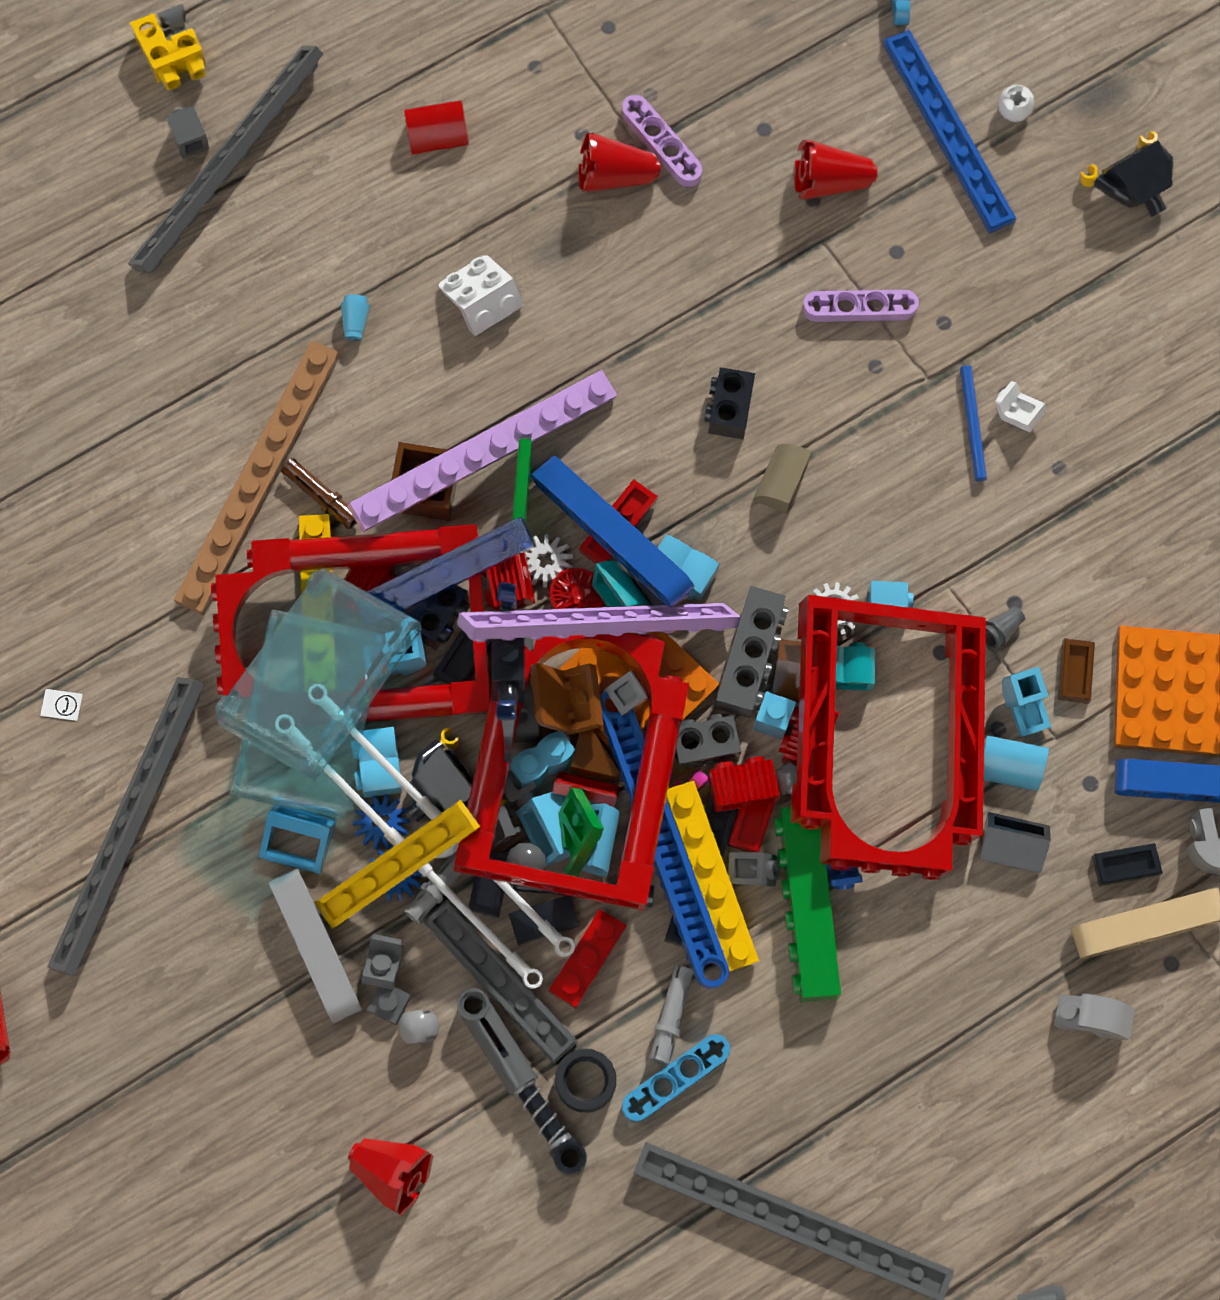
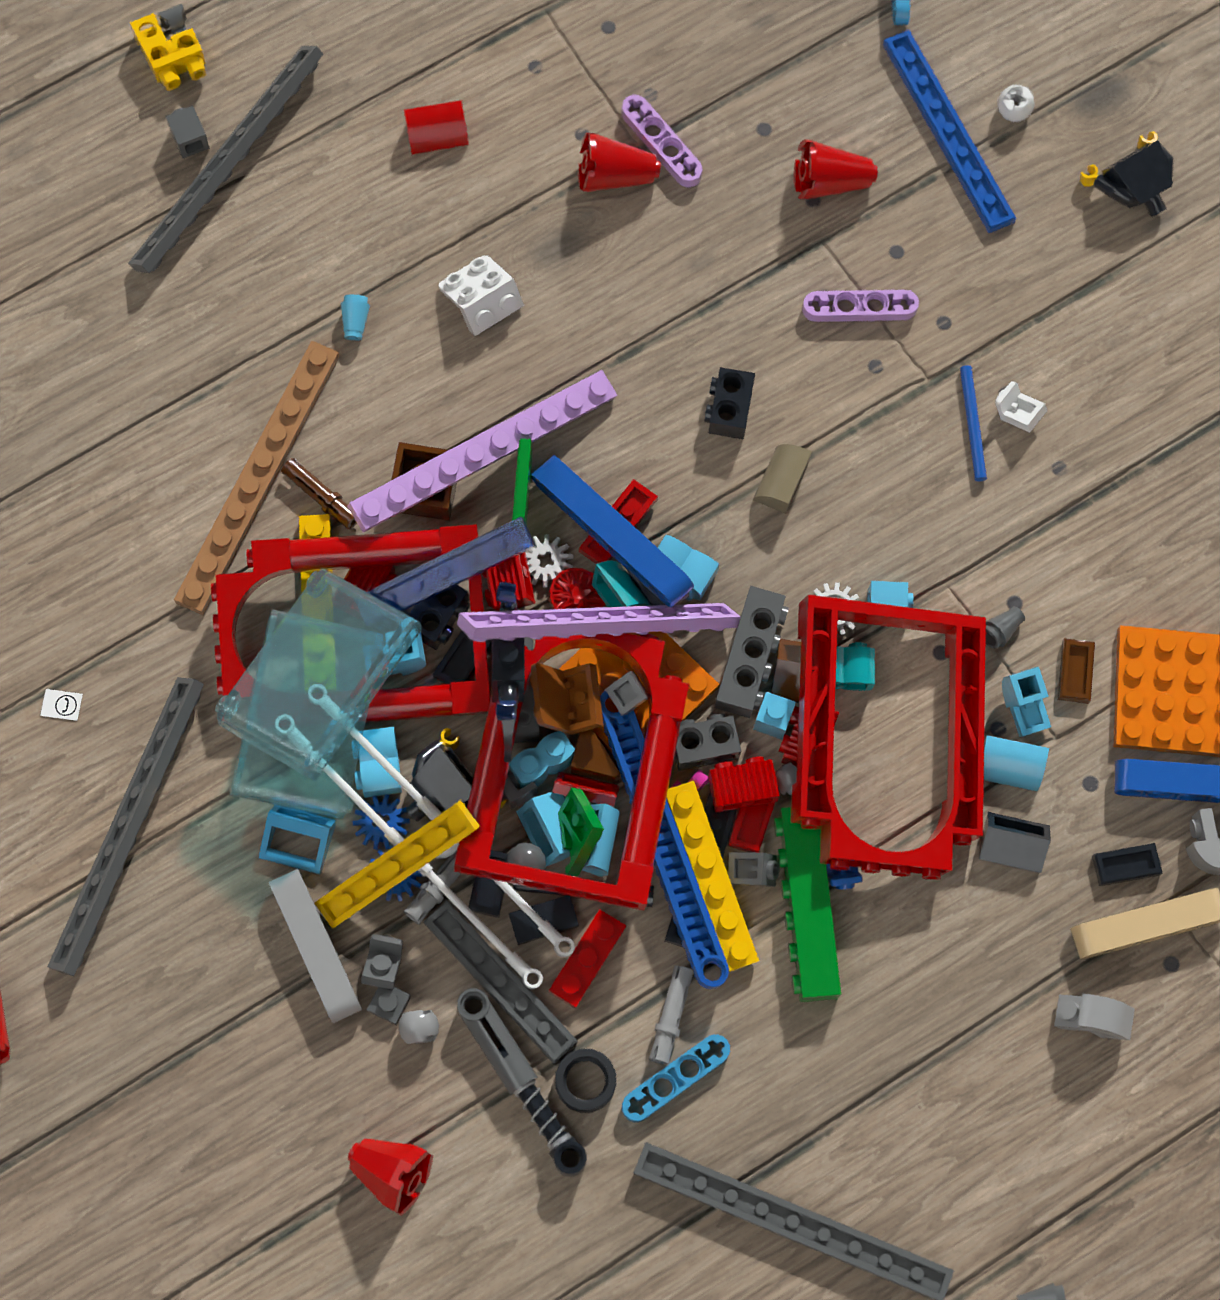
(504, 827): dark grey tile -> none

